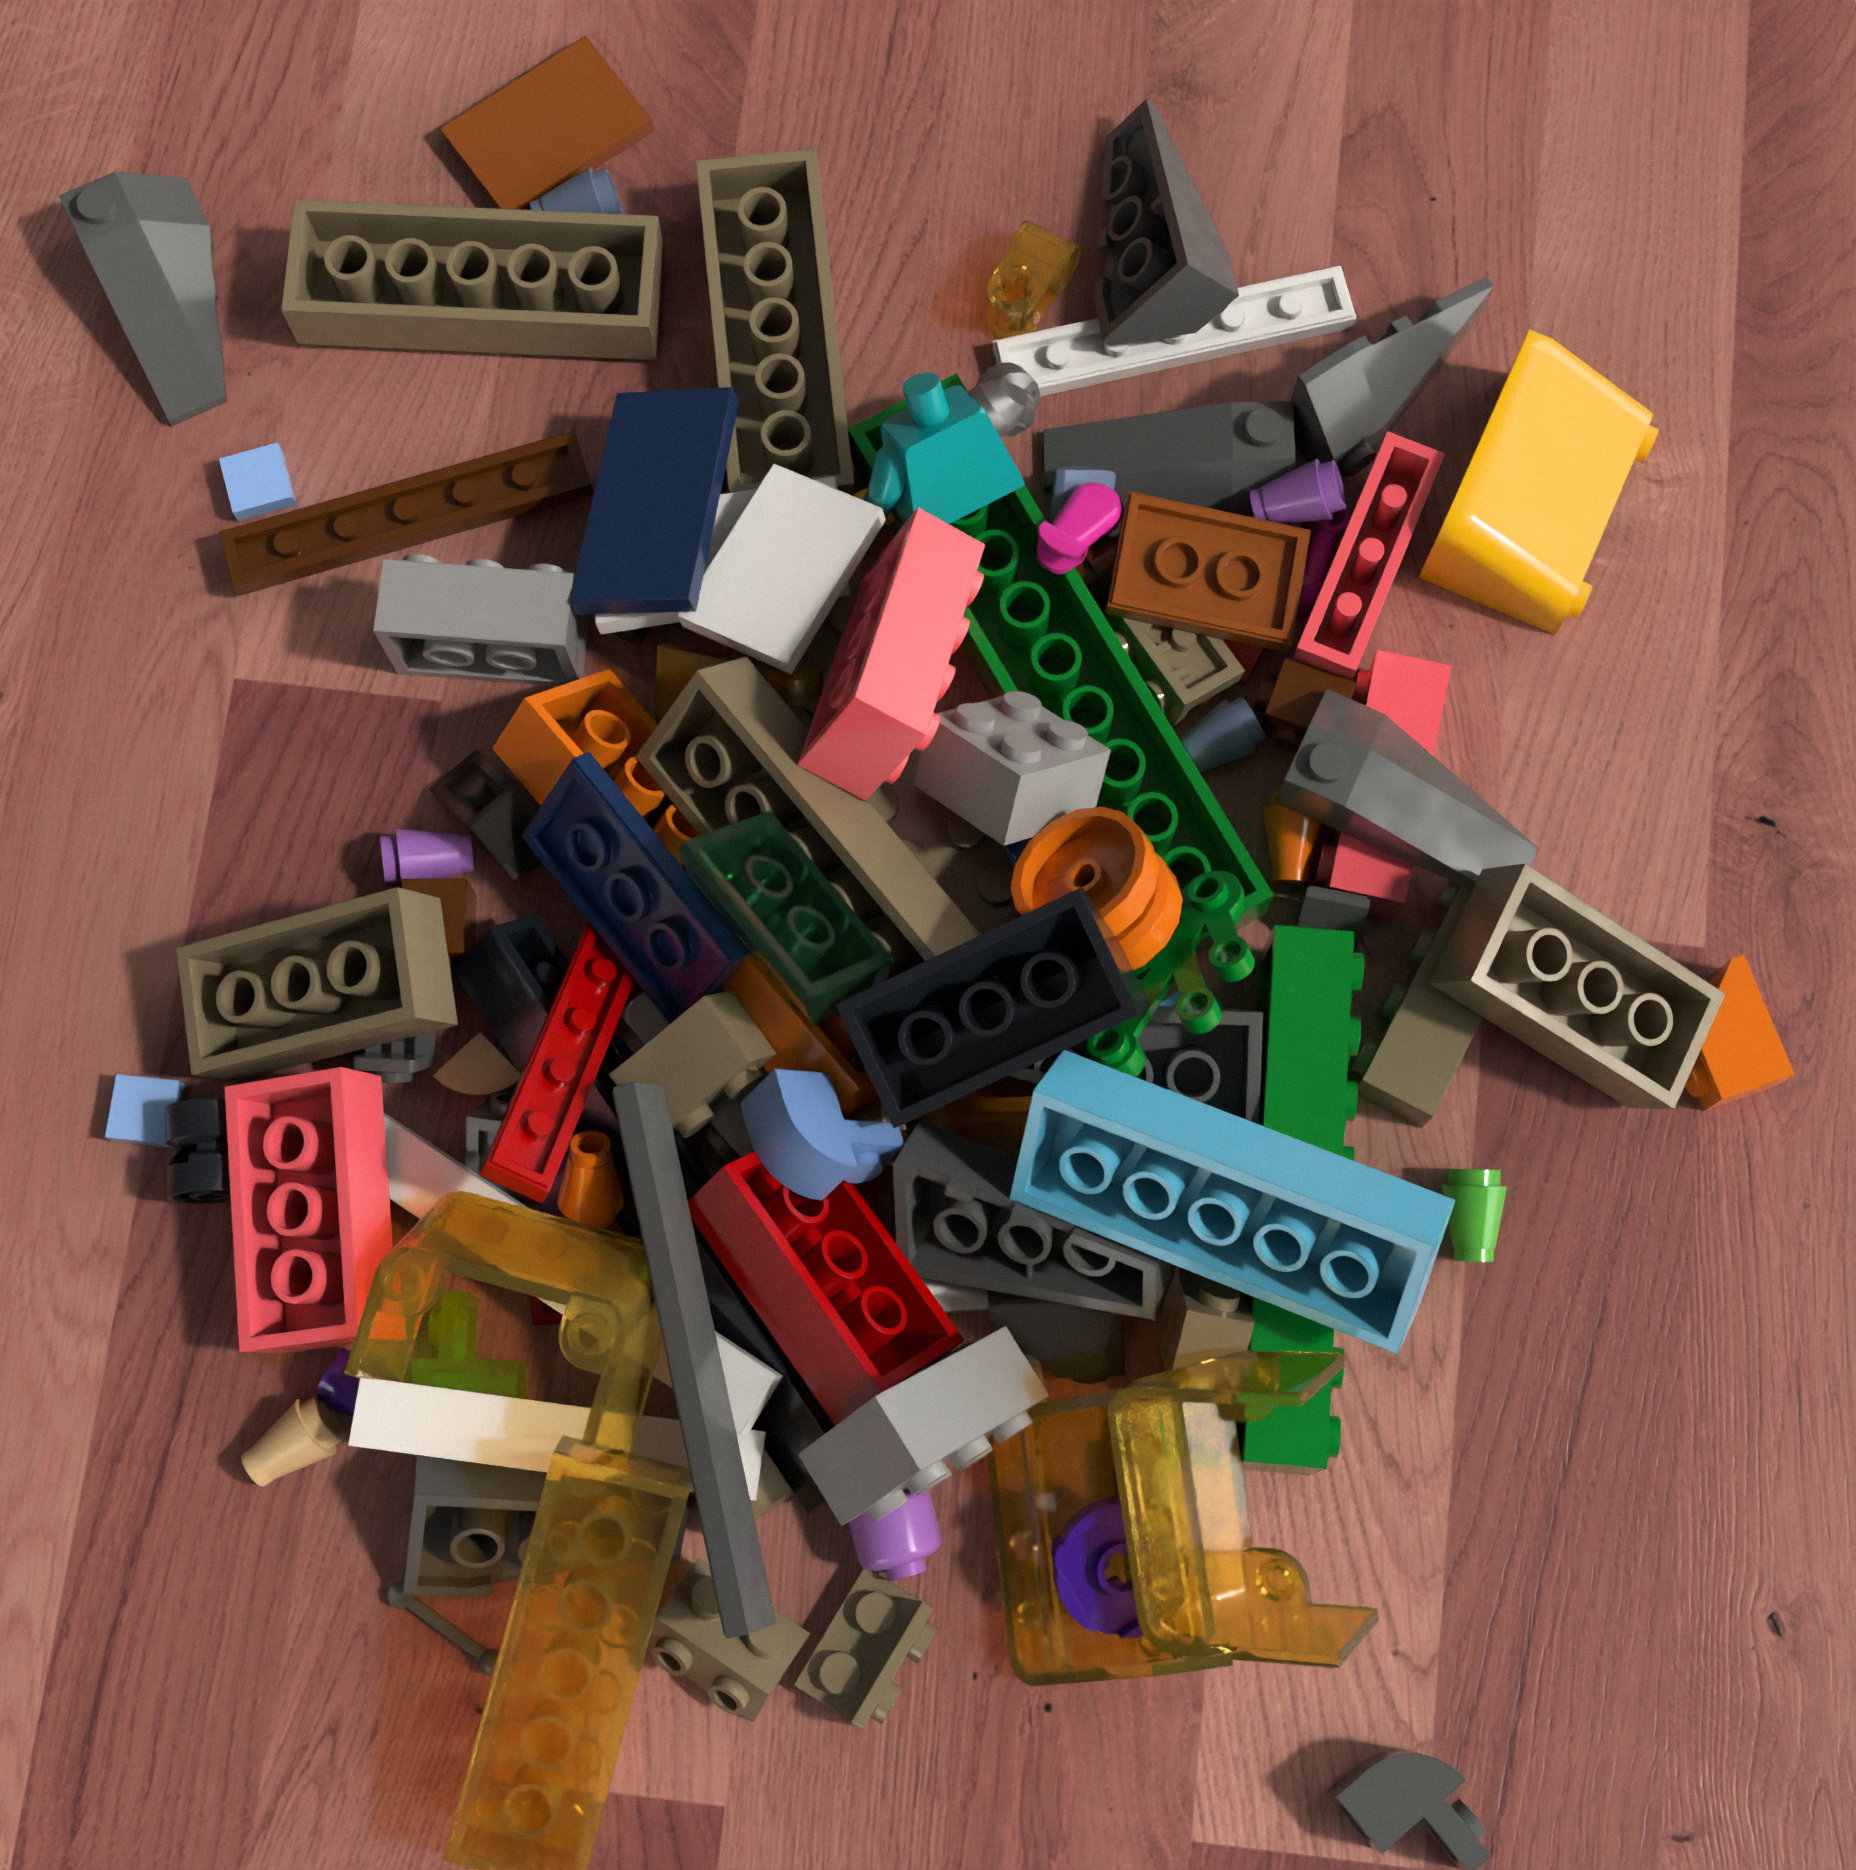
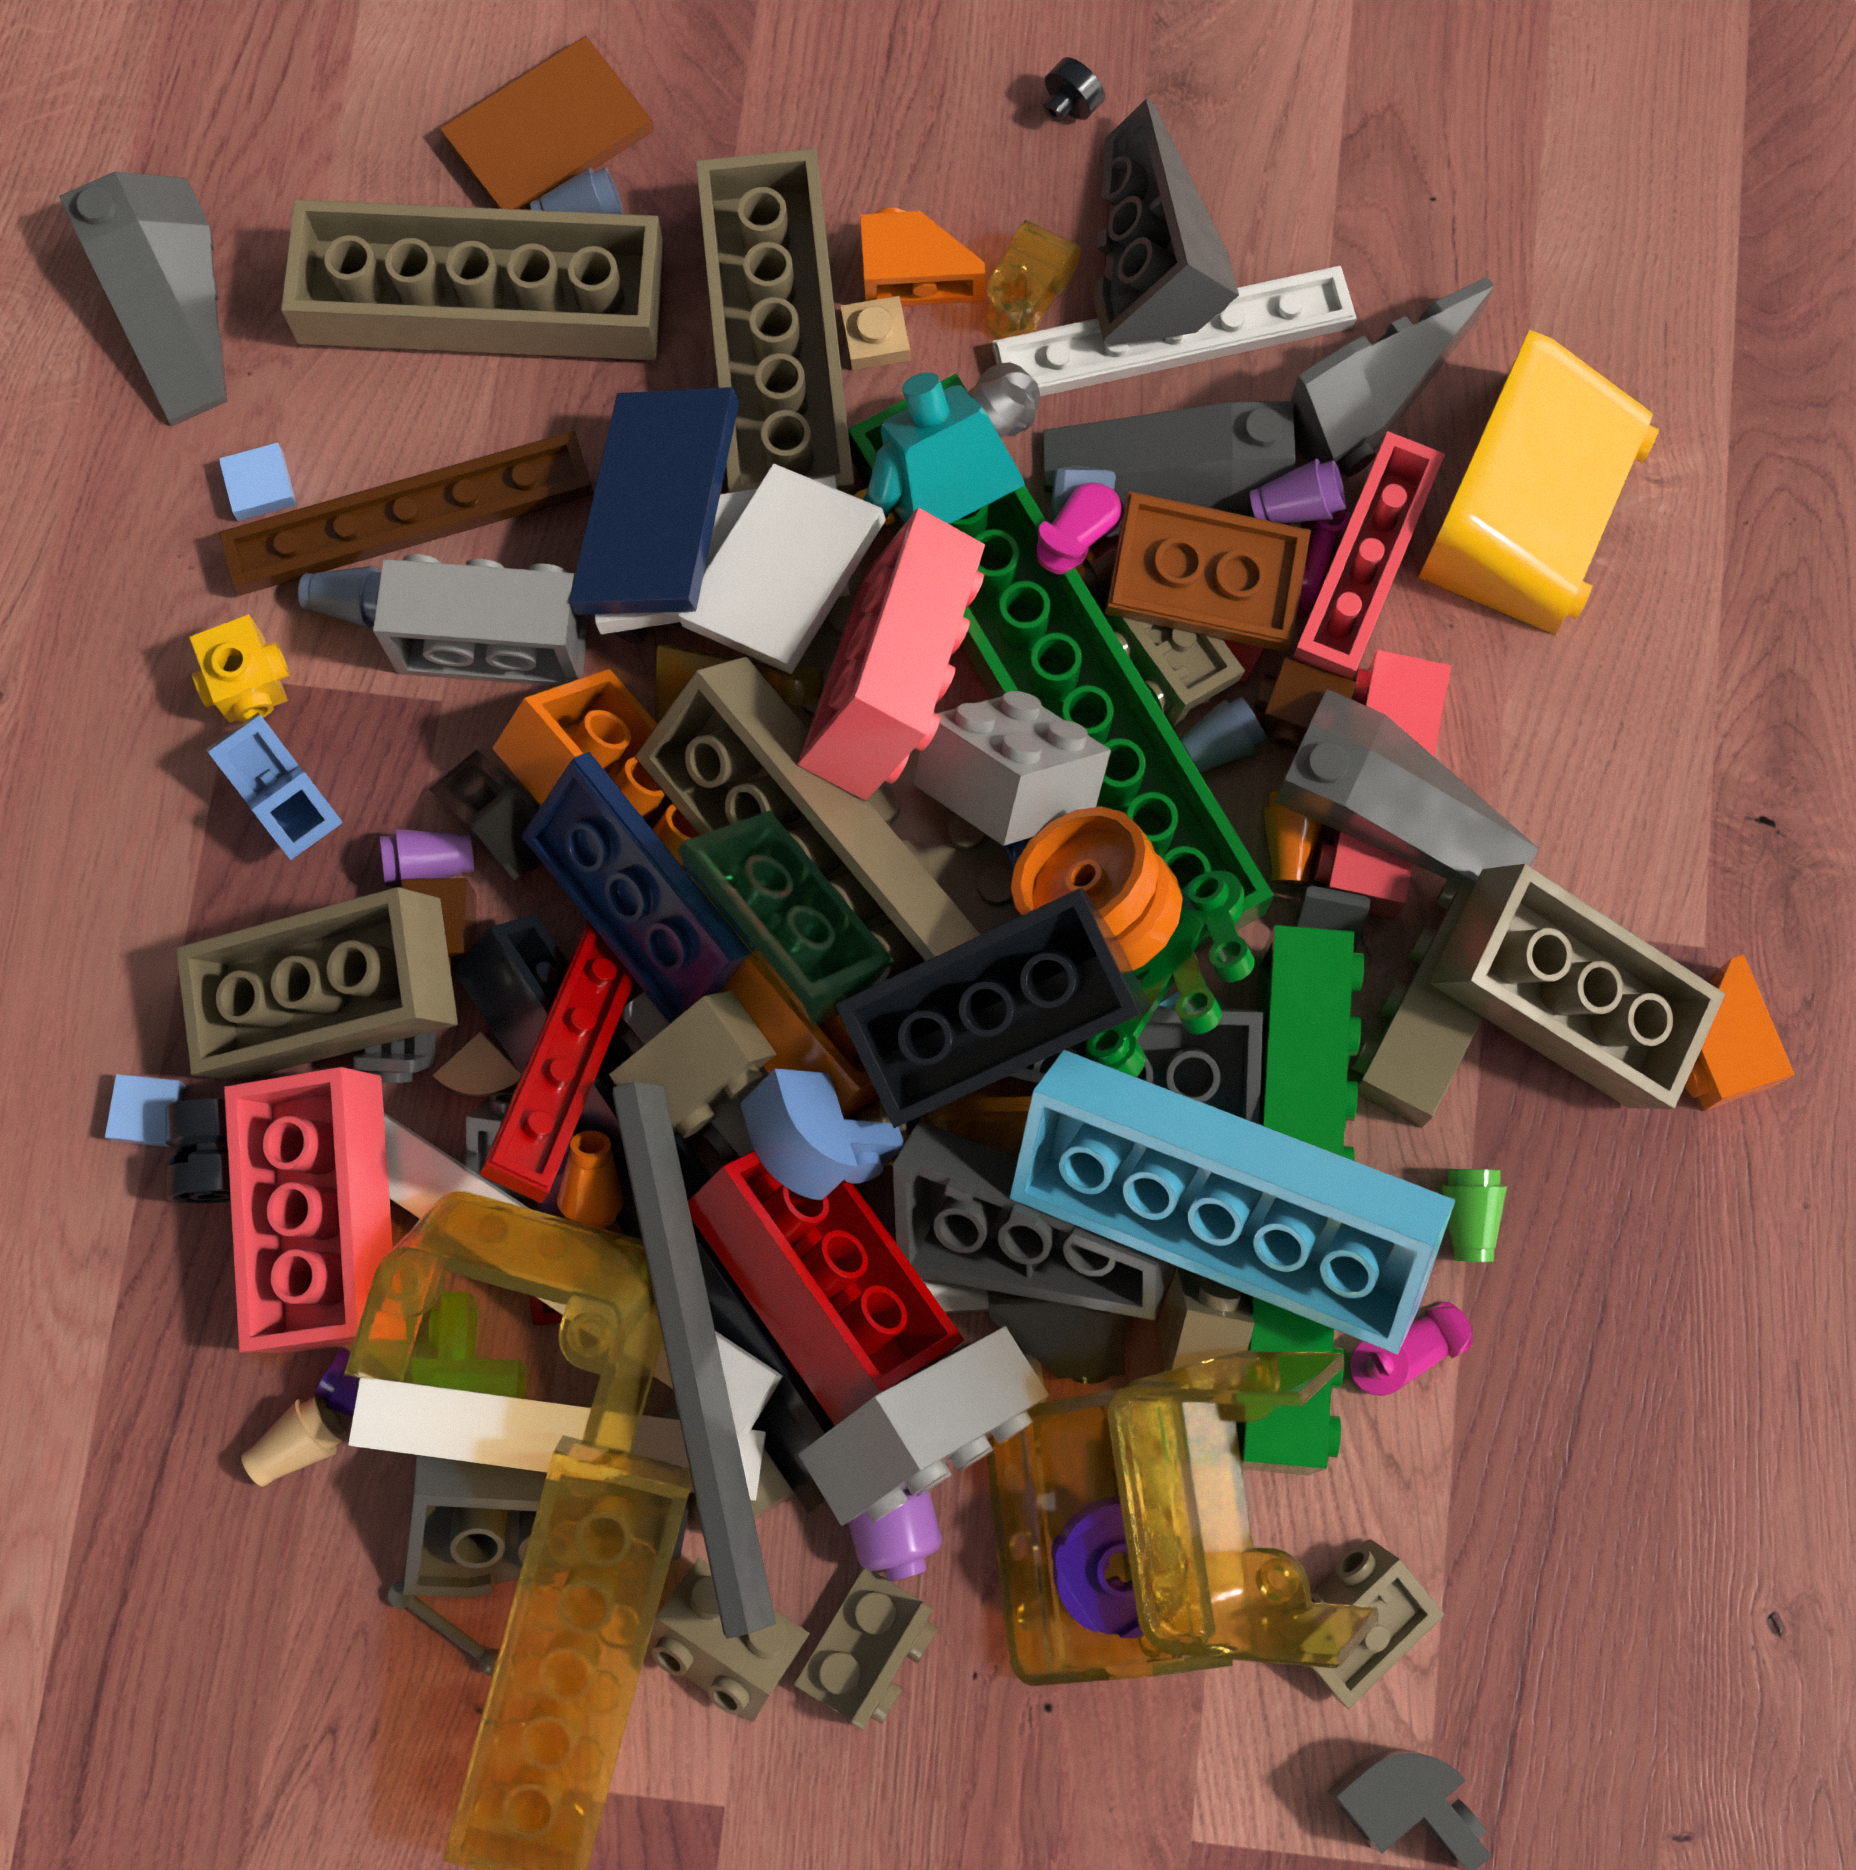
(239, 670): none -> yellow brick
(274, 786): none -> medium blue brick
(342, 594): none -> sand blue cone
(875, 333): none -> tan plate
(917, 260): none -> orange slope
(1072, 91): none -> black tile
(1405, 1614): none -> dark tan bracket
(1428, 1341): none -> dark pink piece

